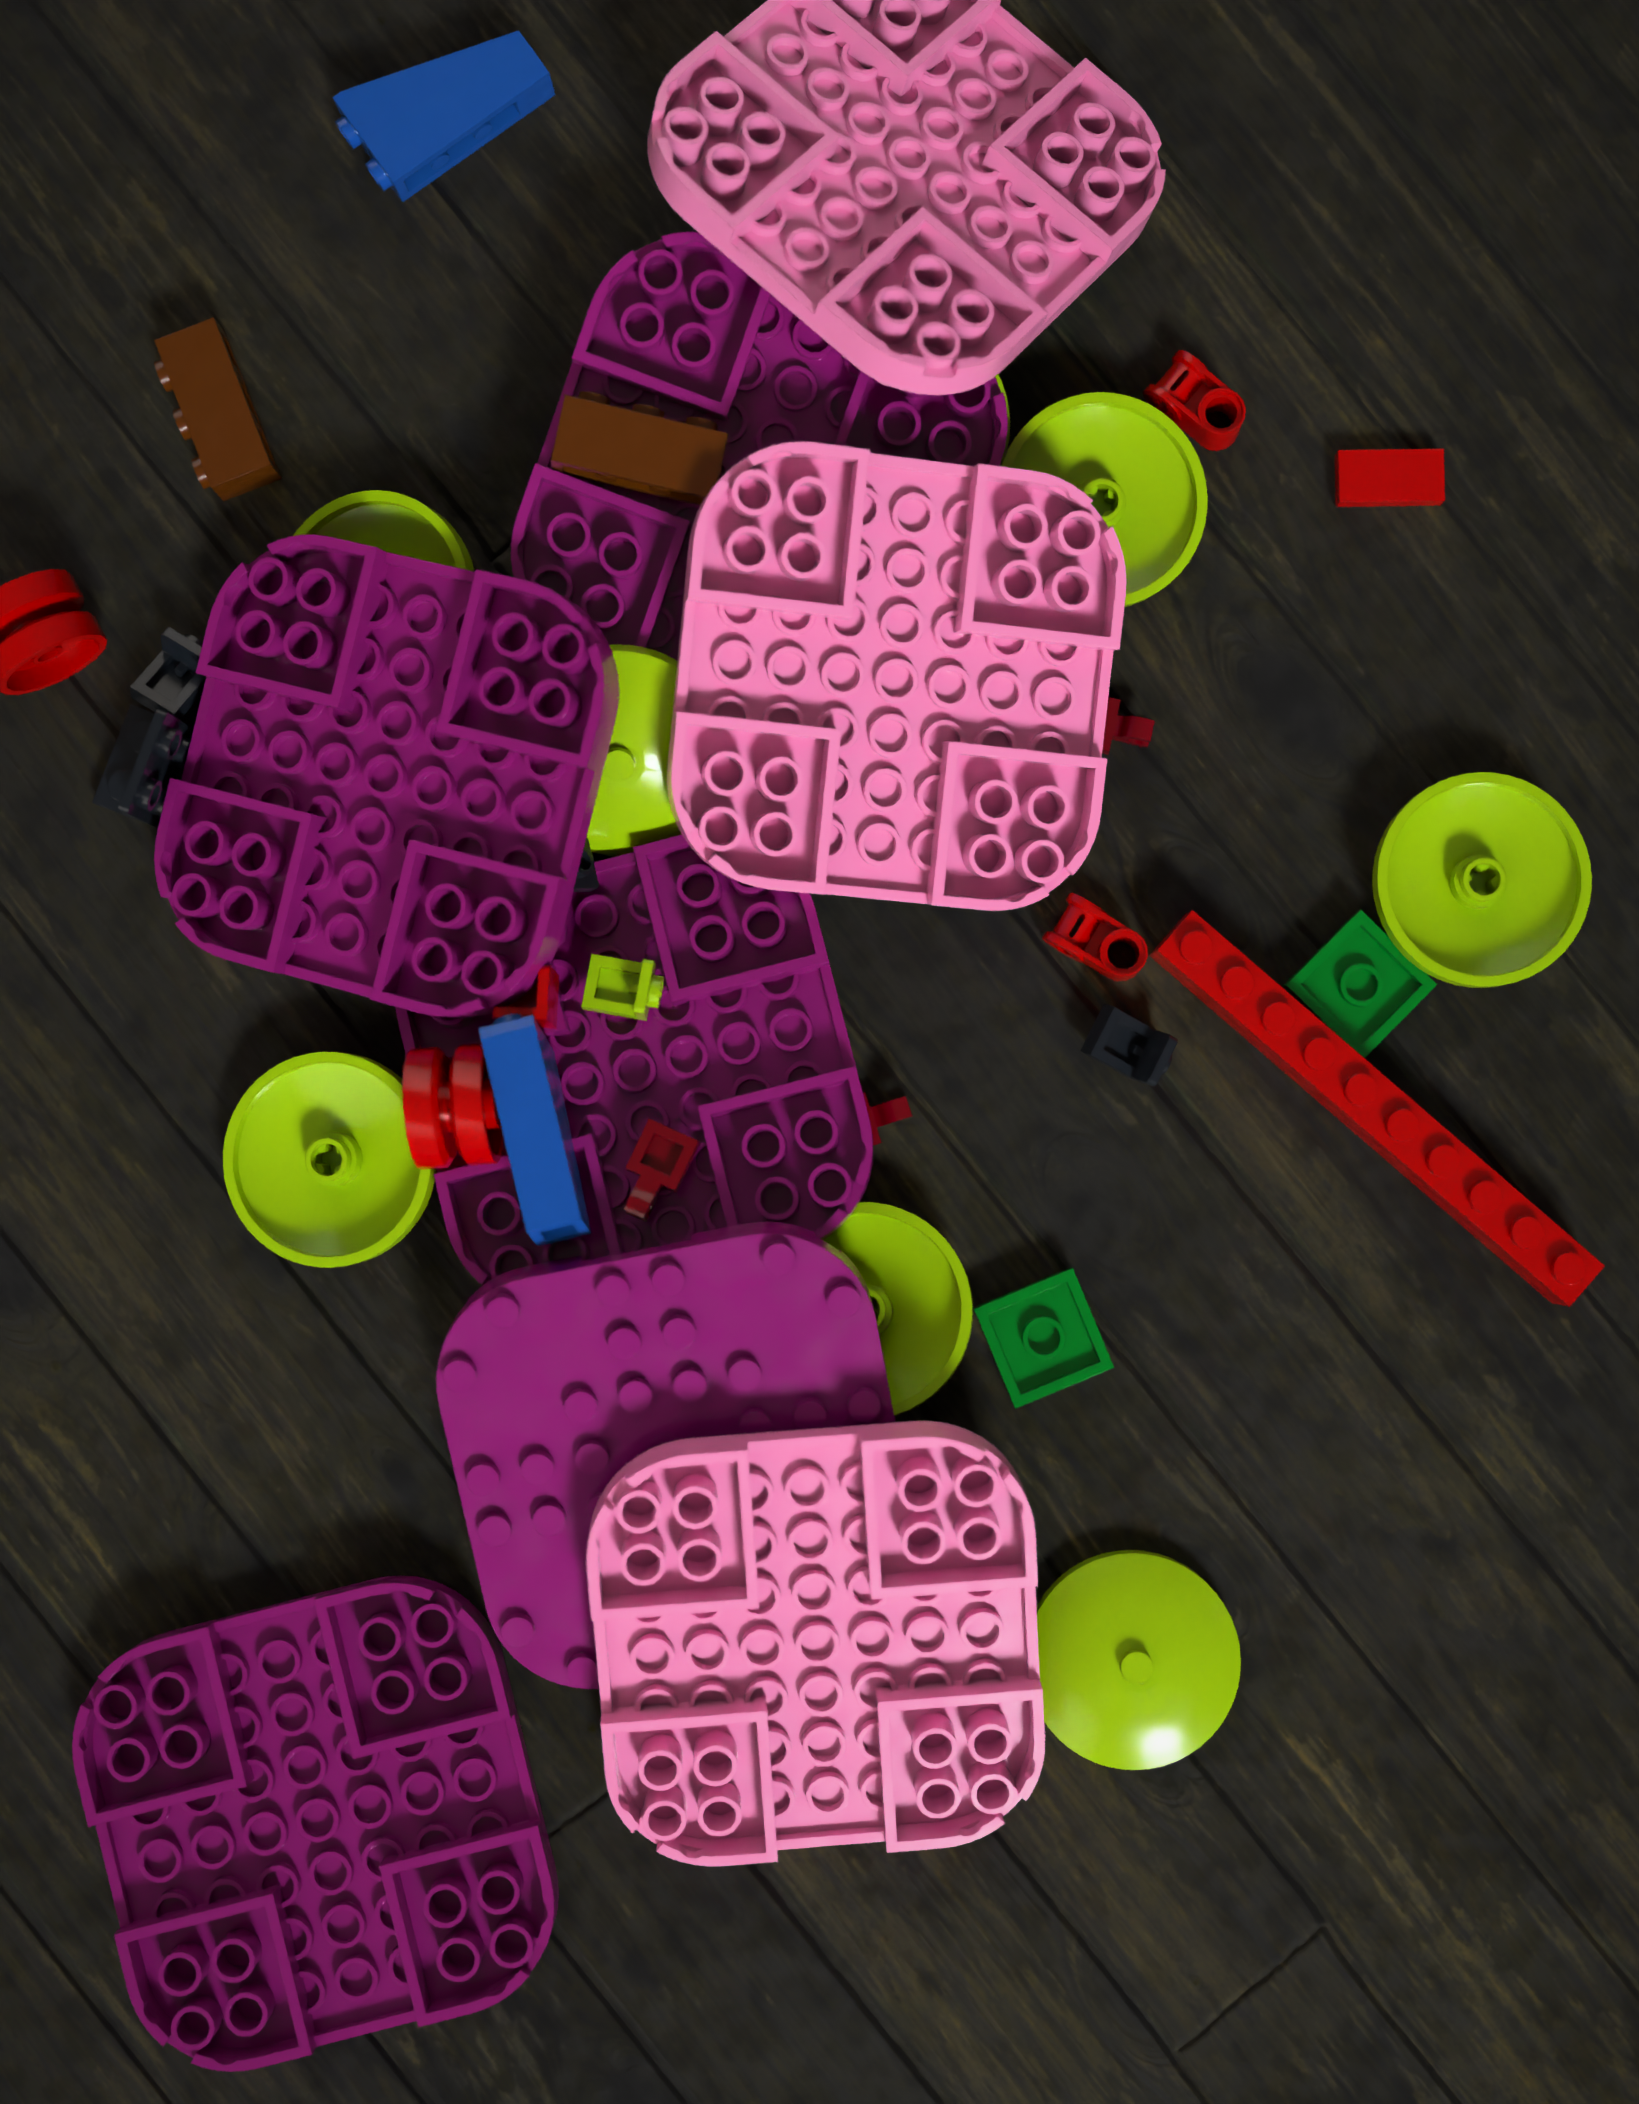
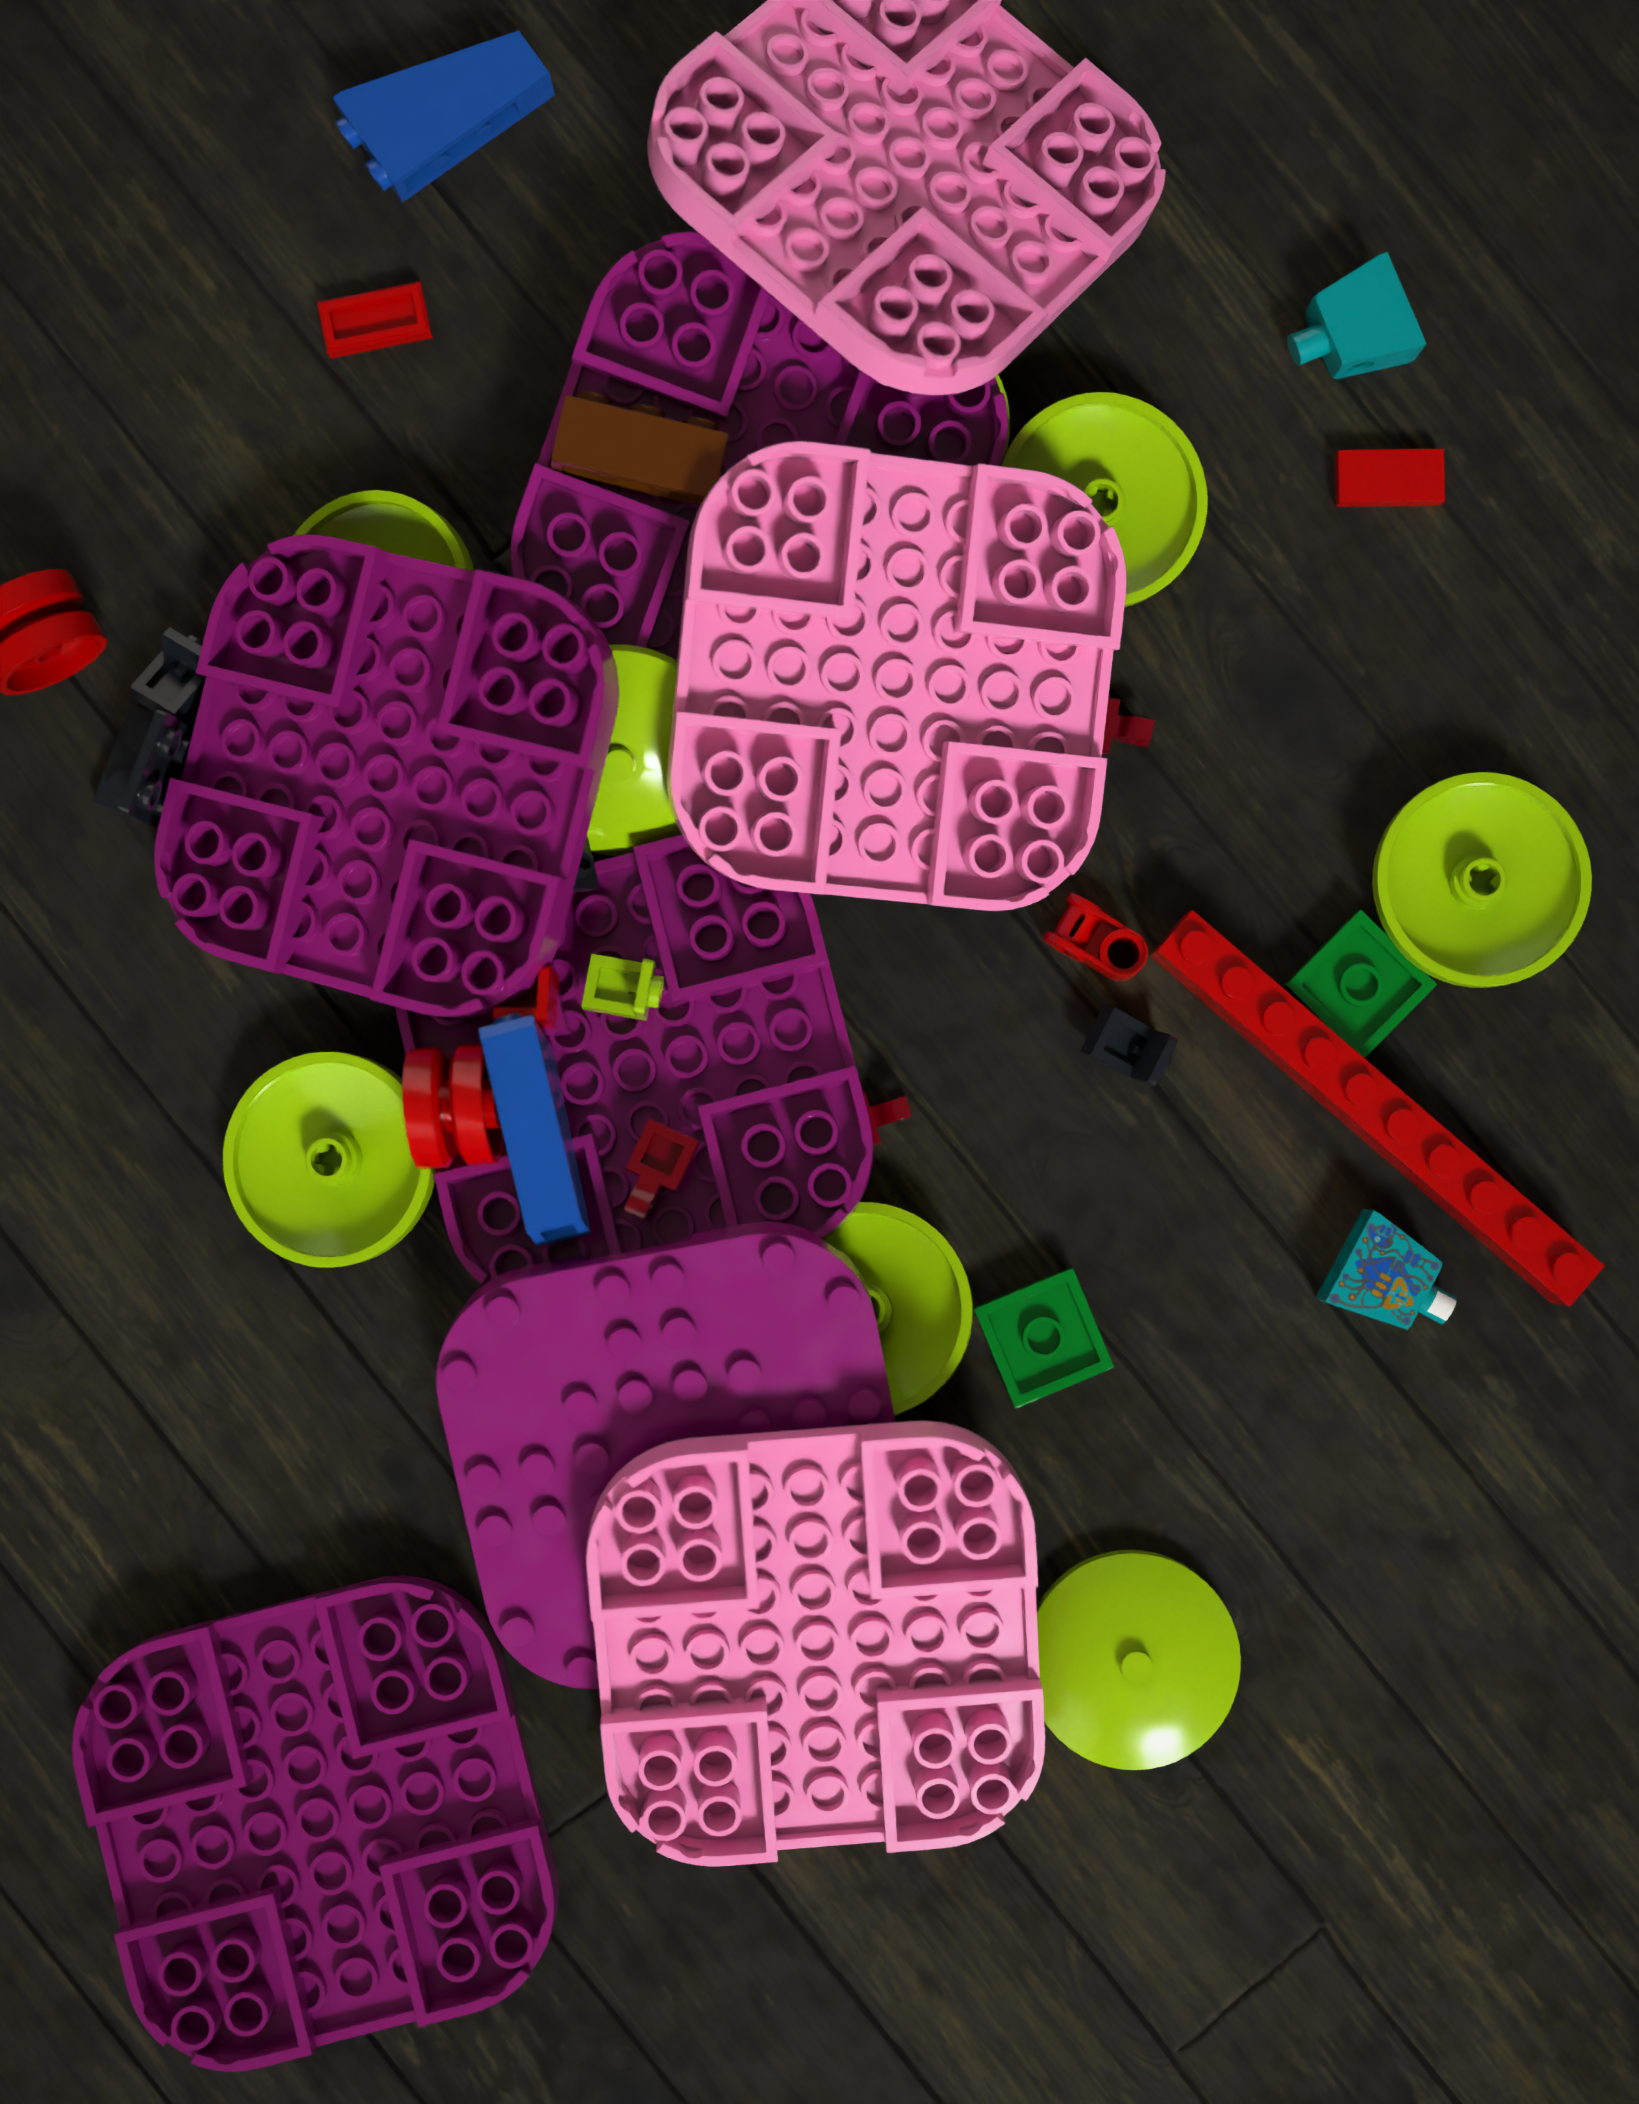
(215, 410): reddish brown brick -> none
(375, 320): none -> red tile
(1196, 396): red piece -> none
(1360, 323): none -> teal torso
(1386, 1275): none -> torso

